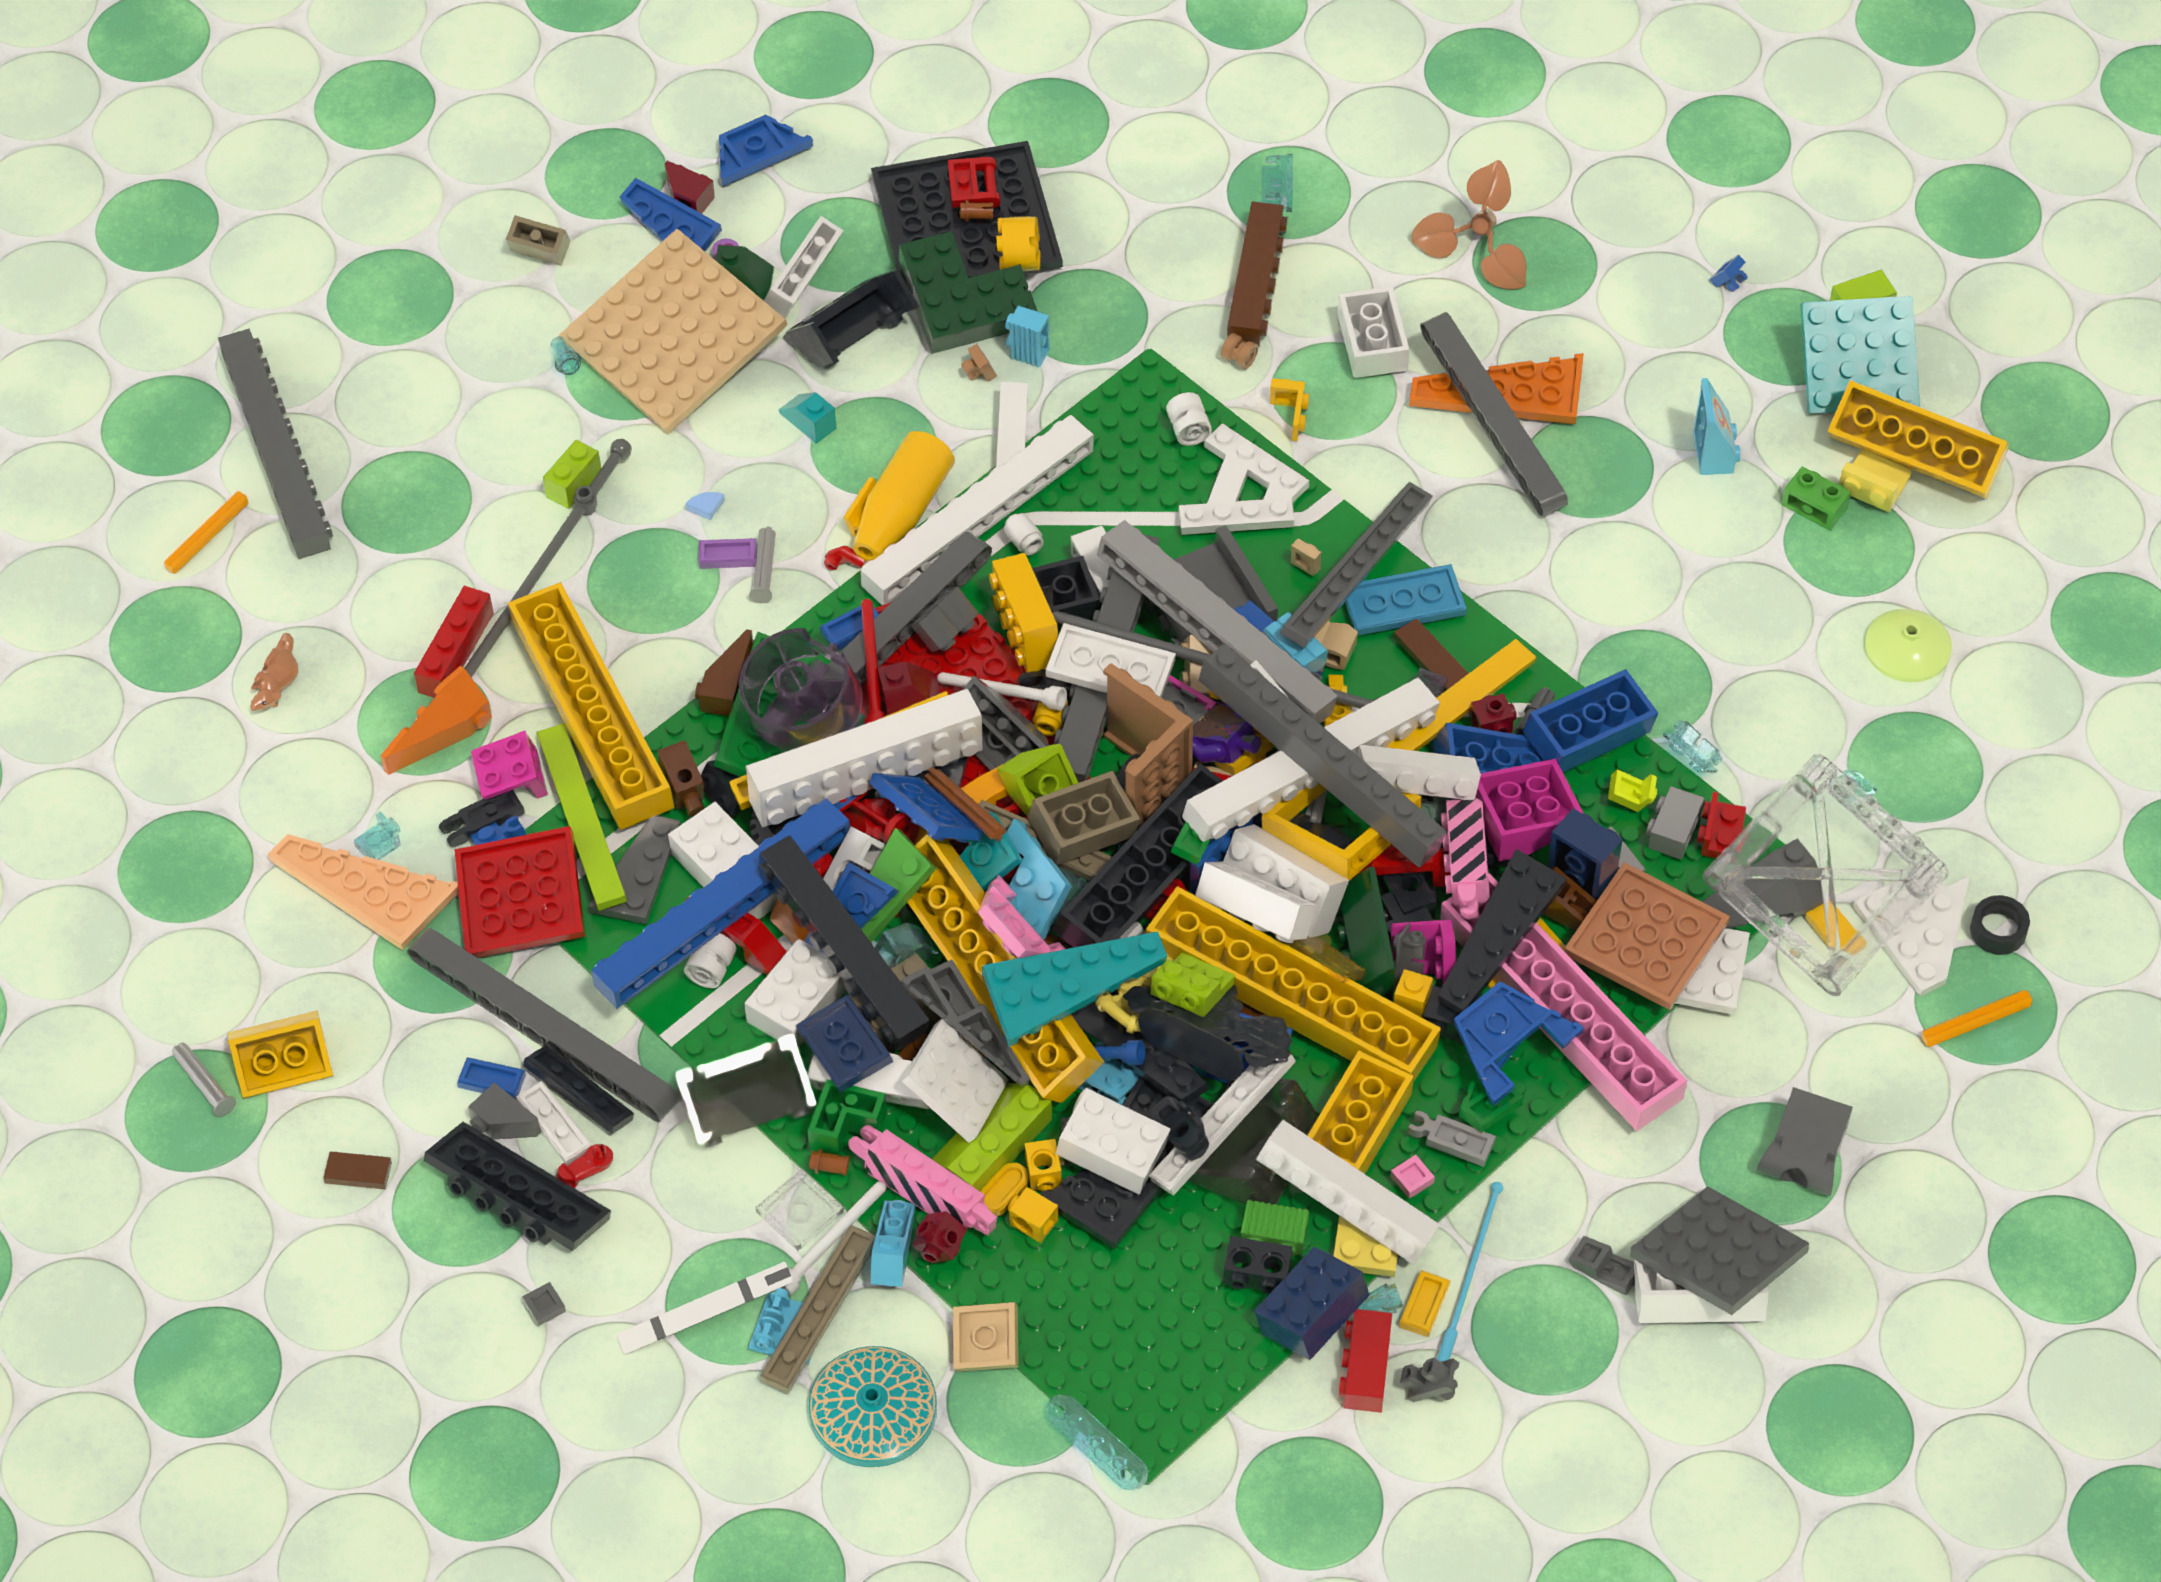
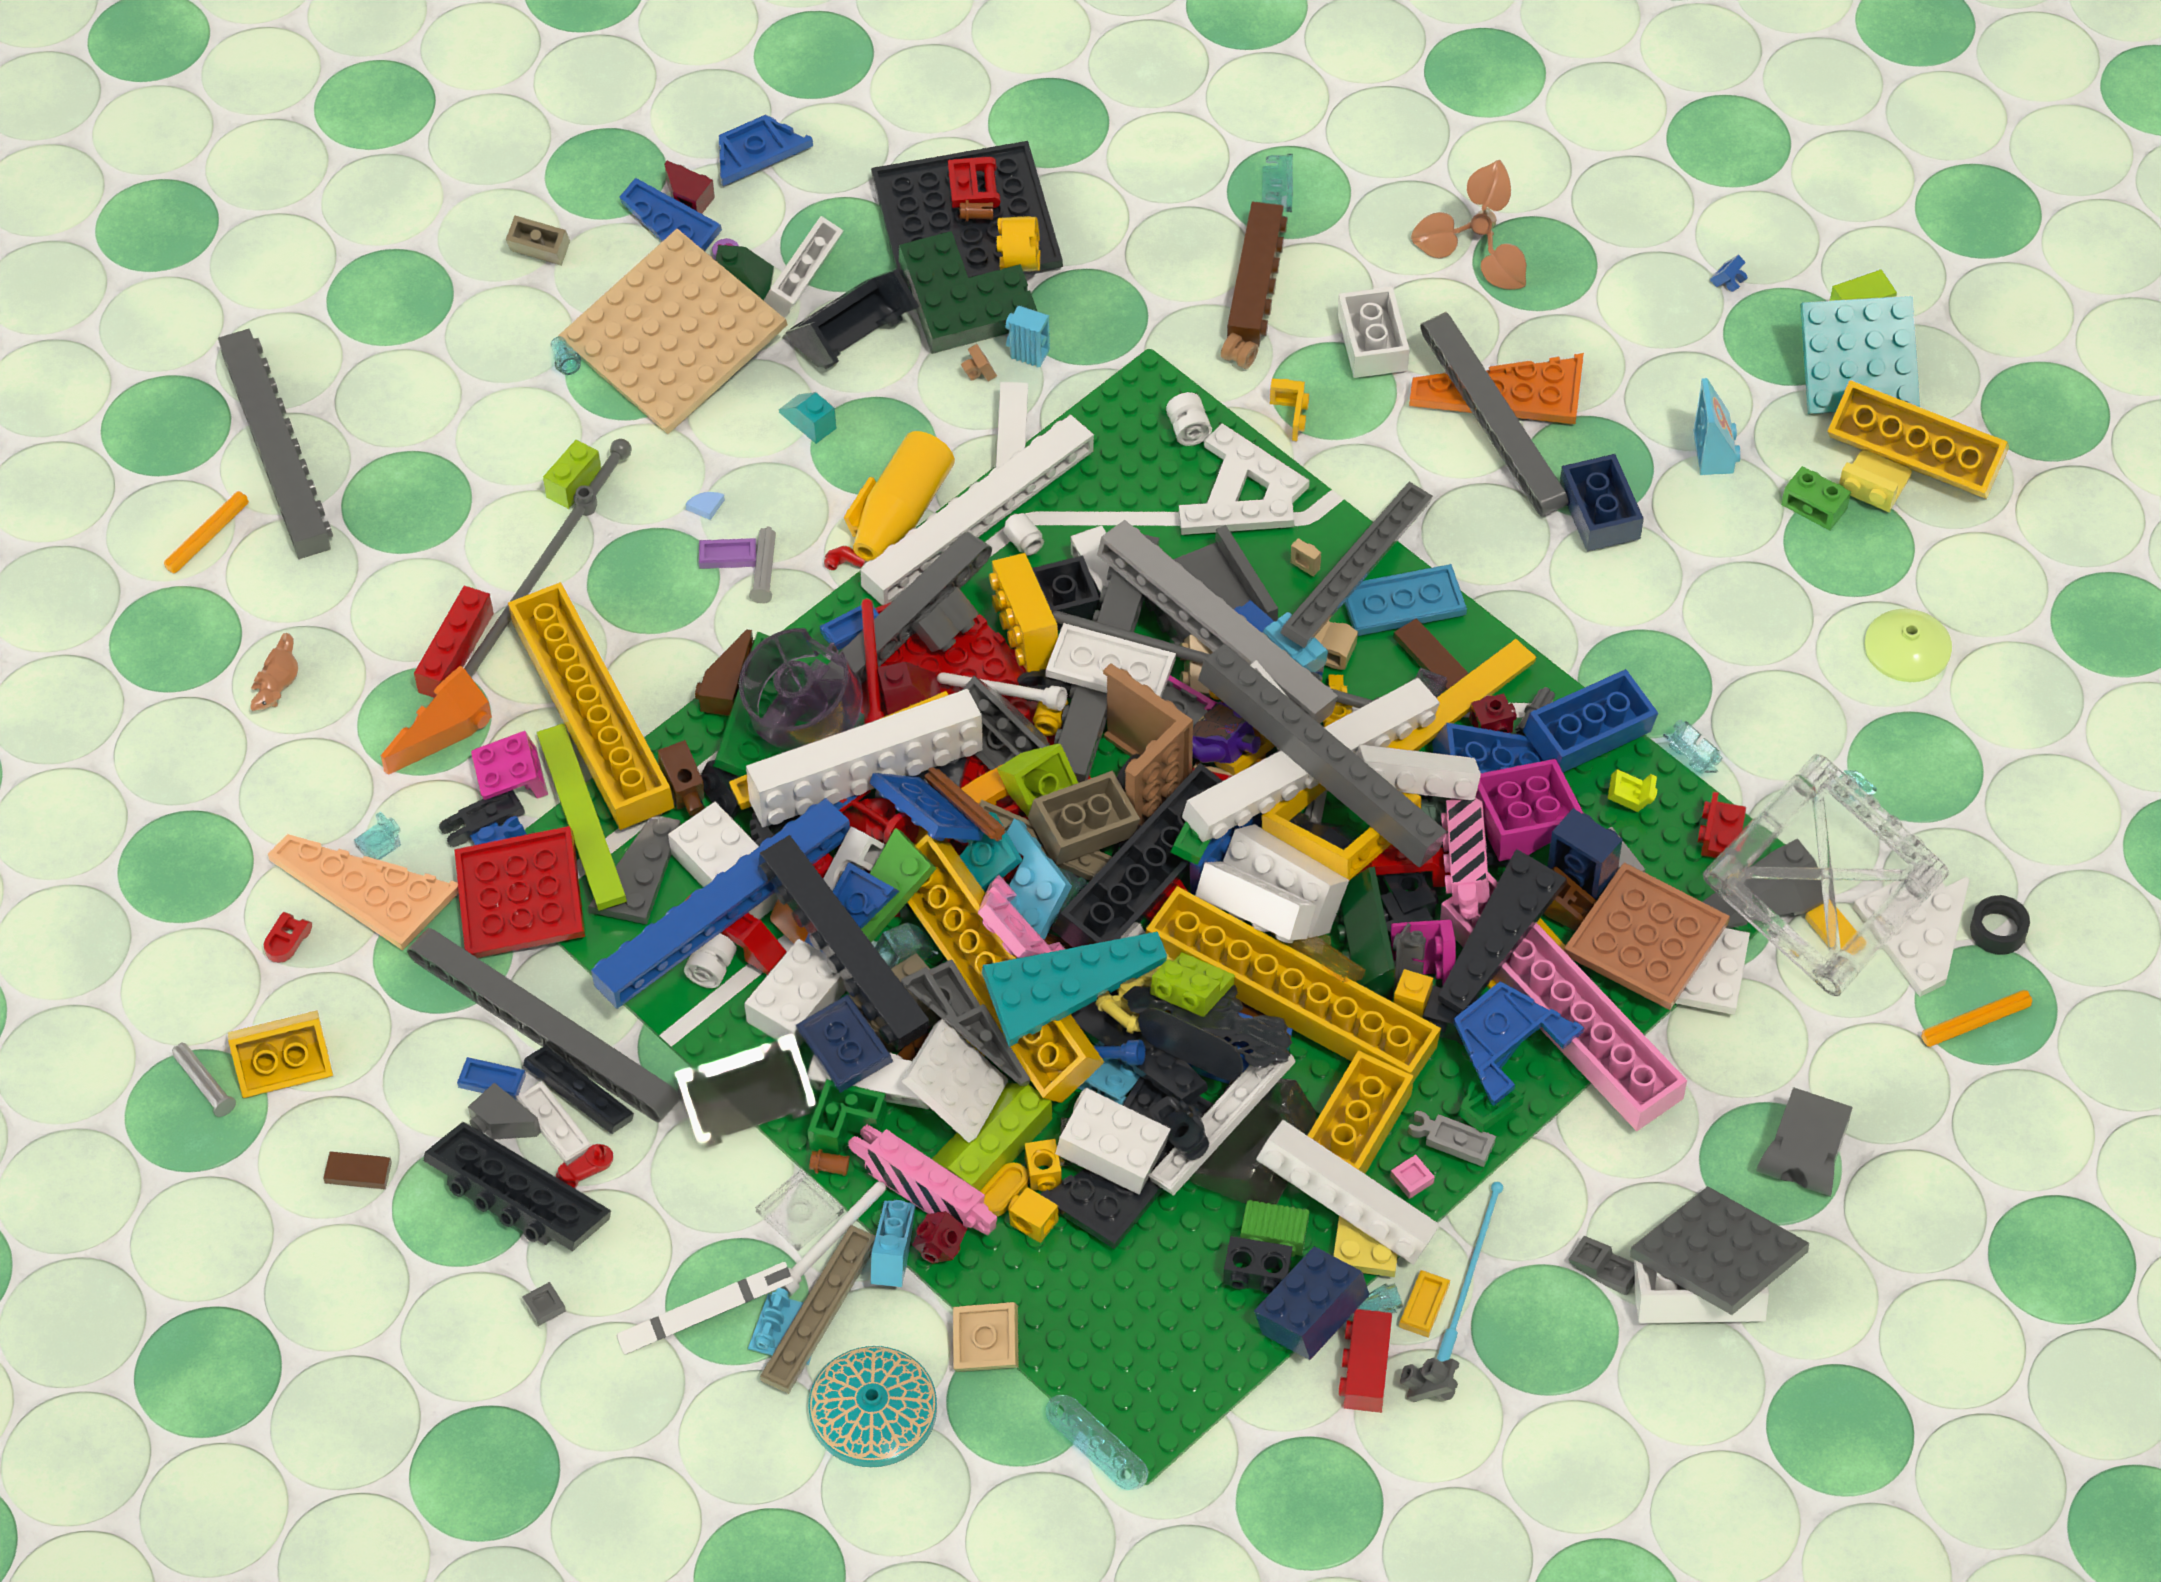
(280, 945): none -> red plate
(1601, 502): none -> dark blue brick
(1675, 822): light grey brick -> none

